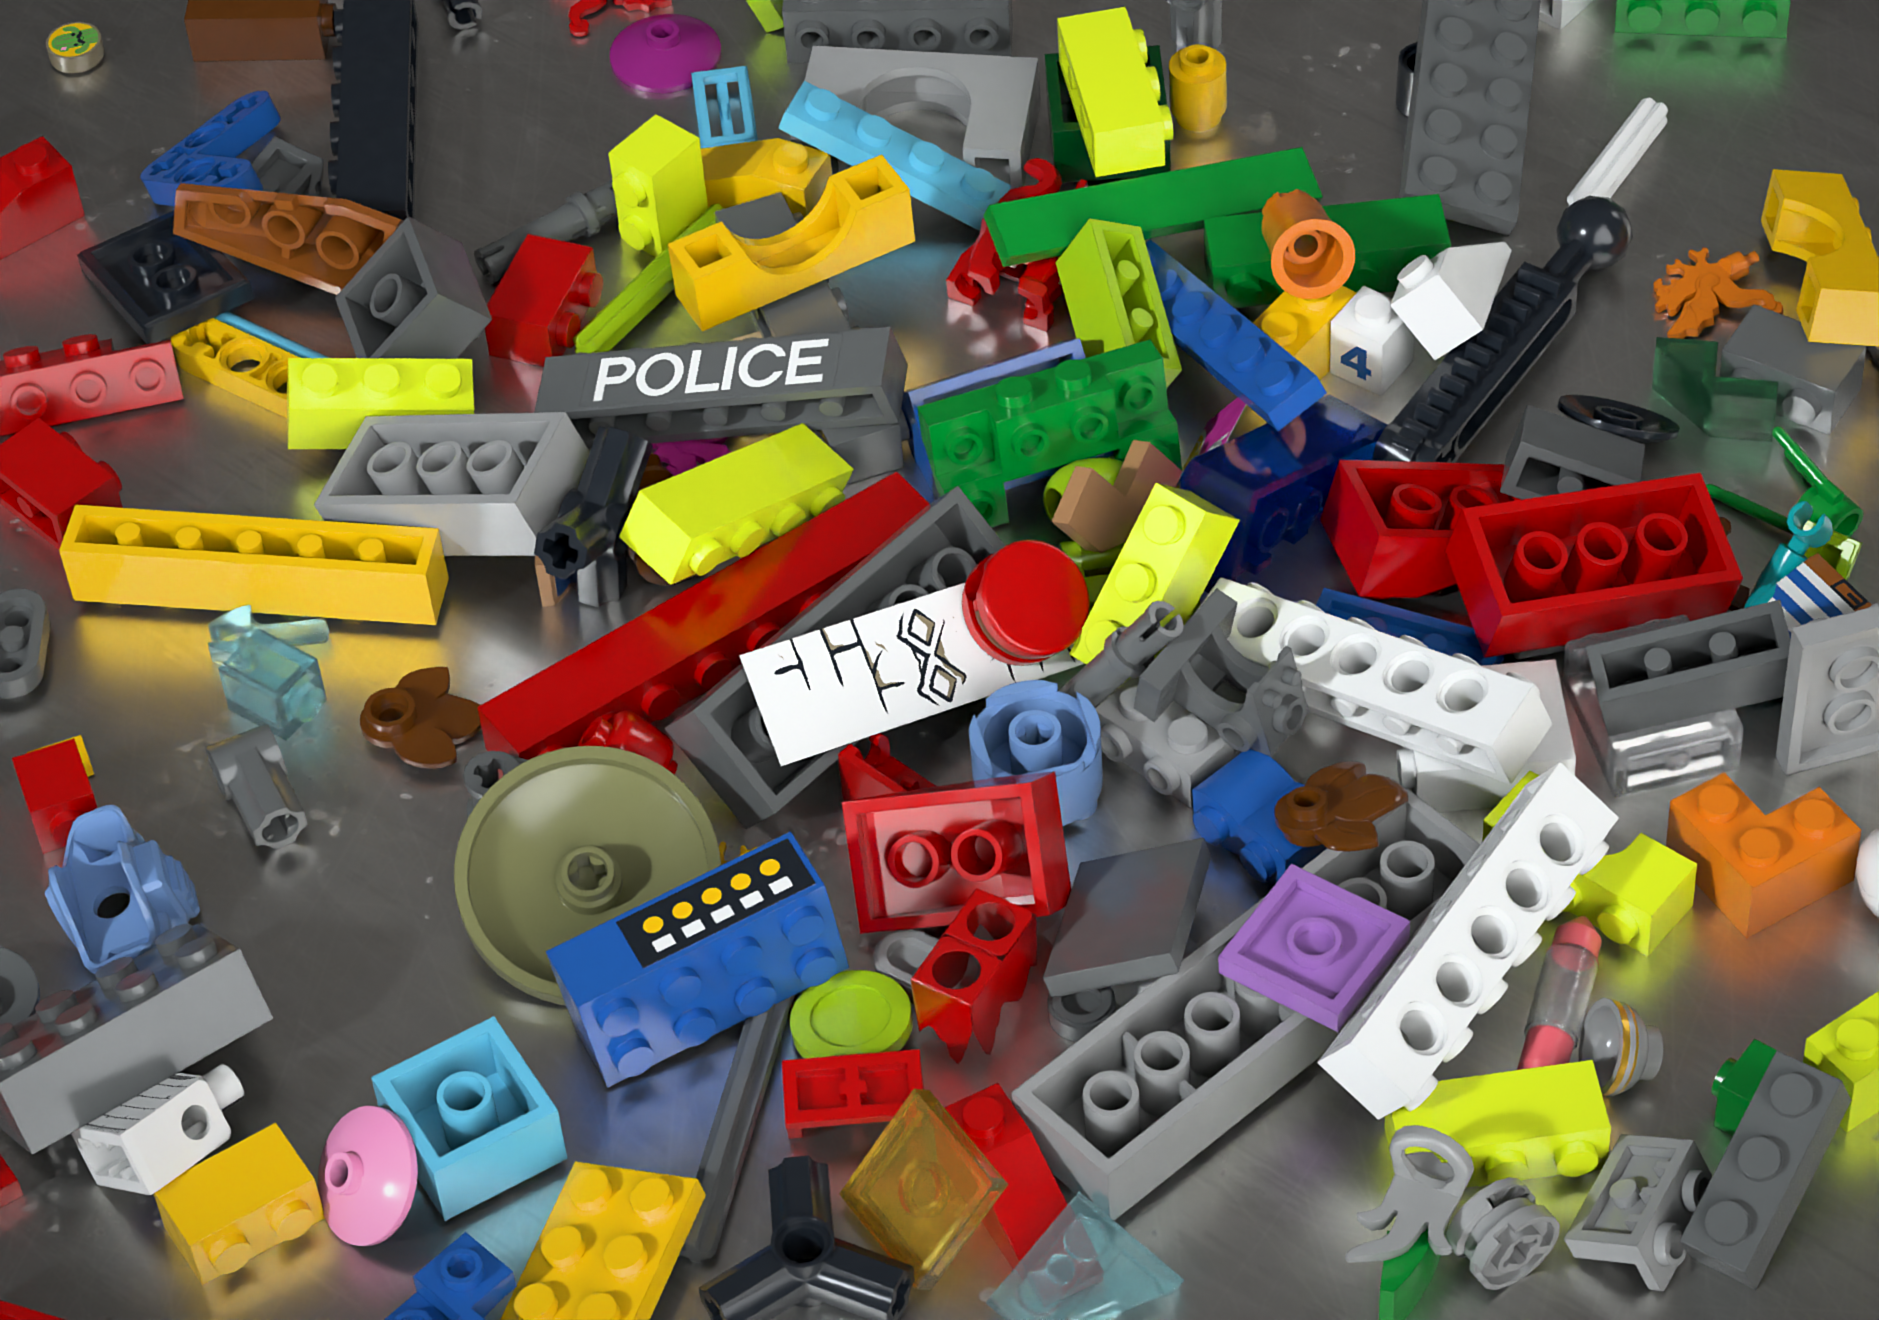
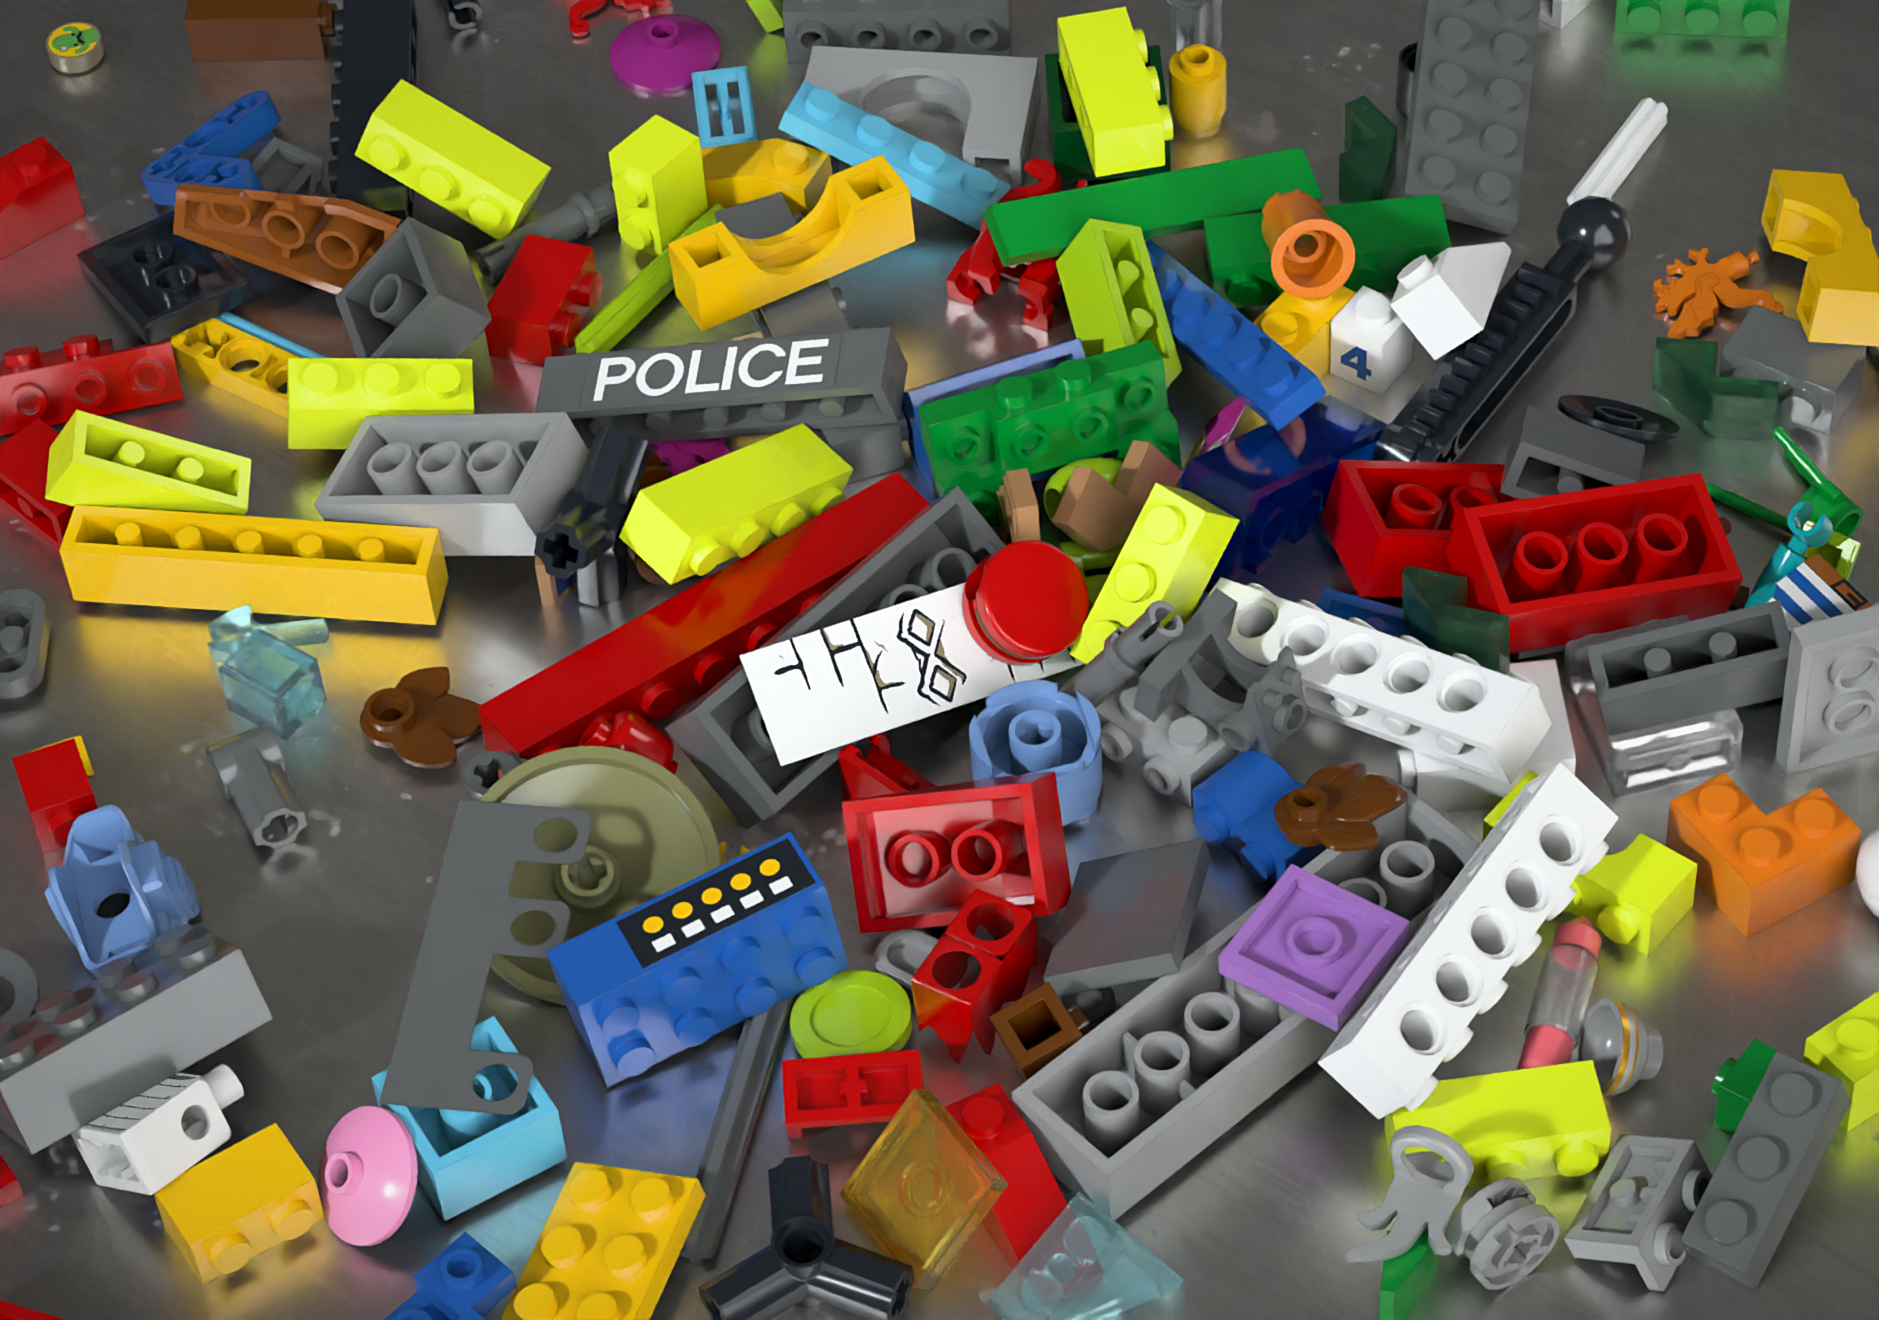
(136, 468): none -> neon yellow brick
(452, 160): none -> neon yellow brick
(463, 931): none -> dark grey piece
(1017, 508): none -> medium nougat tile
(1038, 1029): none -> reddish brown brick
(1371, 157): none -> clear green slope
(1440, 619): none -> clear green slope

